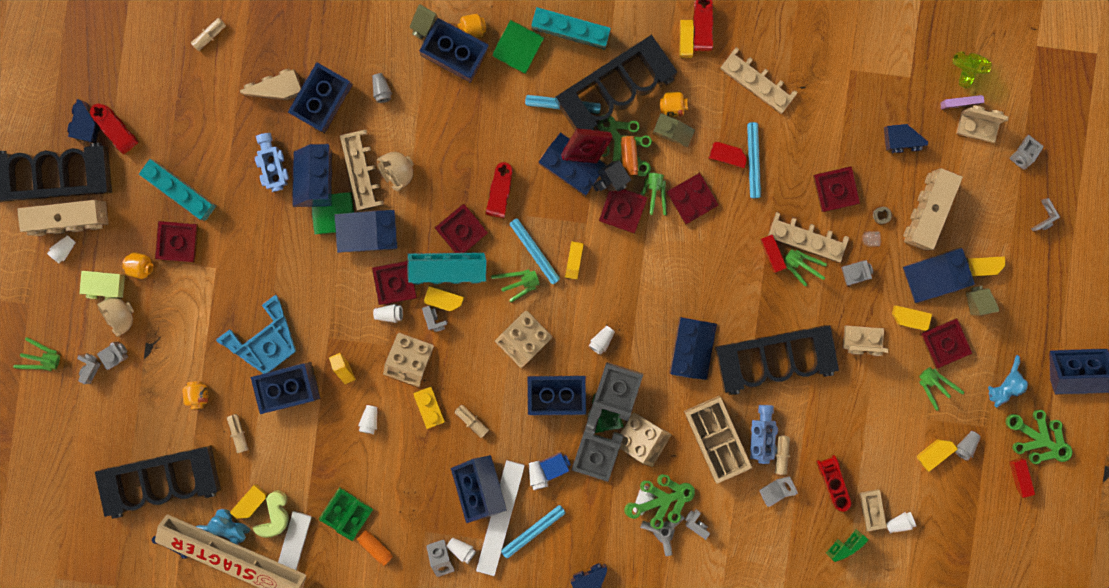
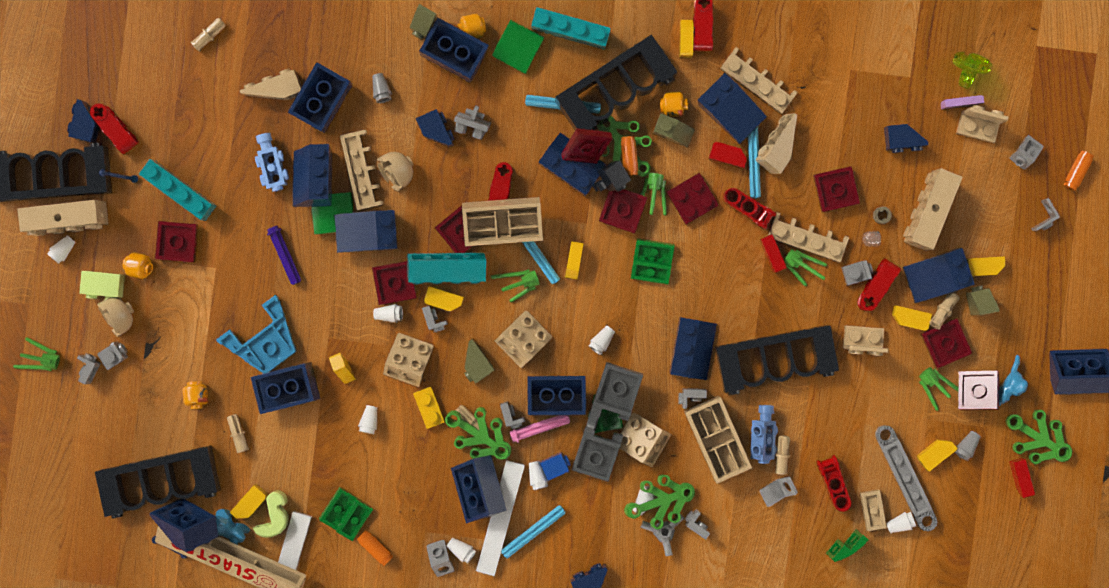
(133, 178): none -> dark blue hinge
(186, 524): none -> dark blue slope
(284, 254): none -> dark purple axle
(433, 128): none -> dark blue slope
(463, 121): none -> light grey hips
(476, 363): none -> olive slope
(480, 436): none -> bright green plant
(502, 221): none -> tan brick
(508, 412): none -> light grey bracket
(539, 427): none -> bright pink axle
(652, 261): none -> green slope
(693, 394): none -> light grey bracket
(731, 108): none -> dark blue slope
(758, 212): none -> red piece
(778, 149): none -> tan slope
(879, 284): none -> red piece
(906, 478): none -> light grey plate
(944, 310): none -> tan pin
(978, 390): none -> plate
(1078, 170): none -> orange piece

